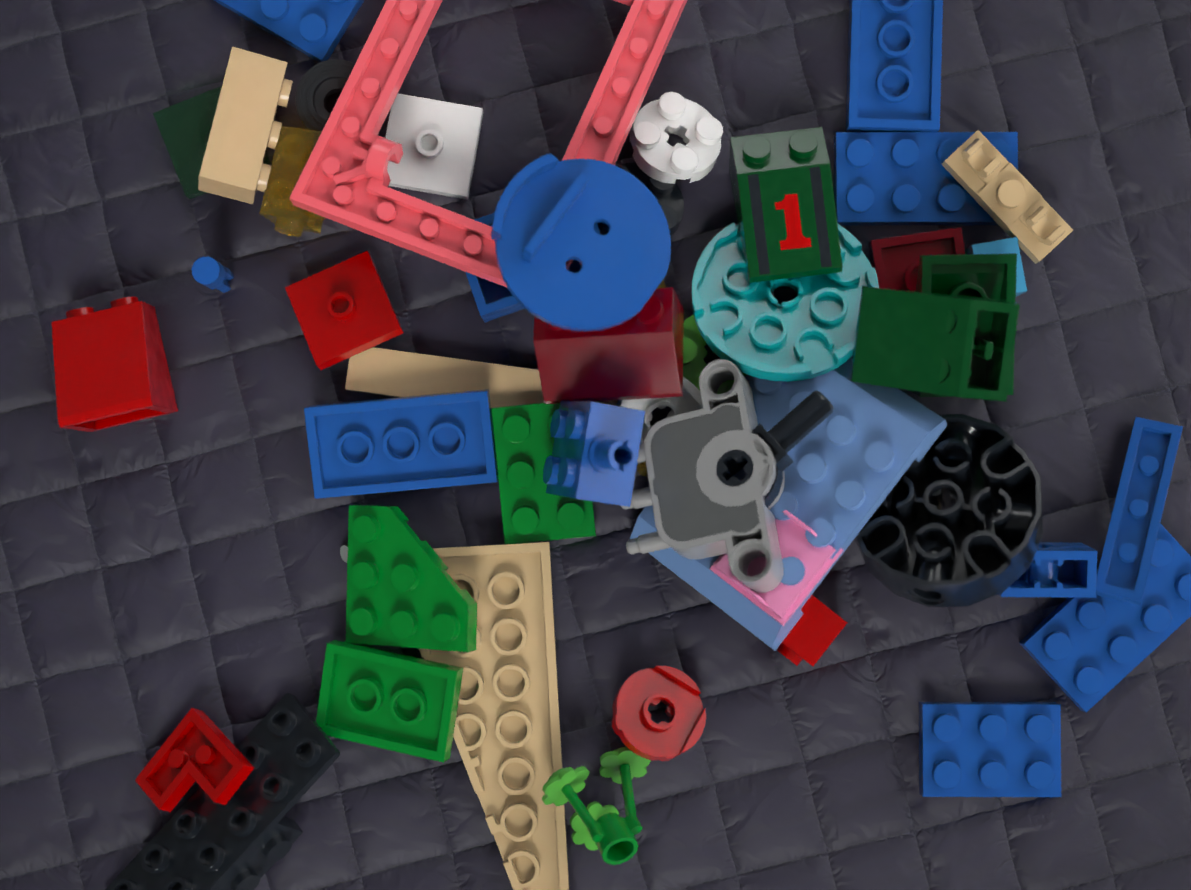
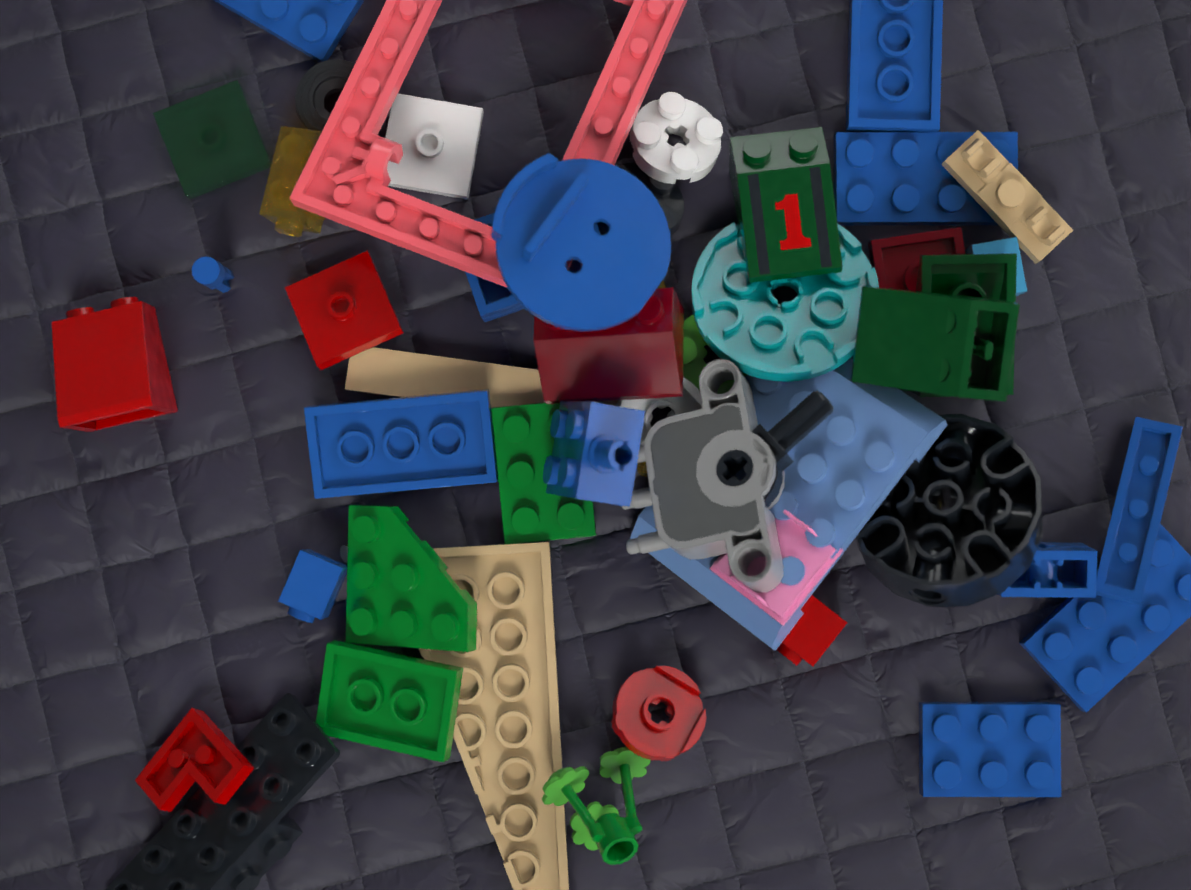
(244, 126): tan brick -> none
(313, 586): none -> blue brick

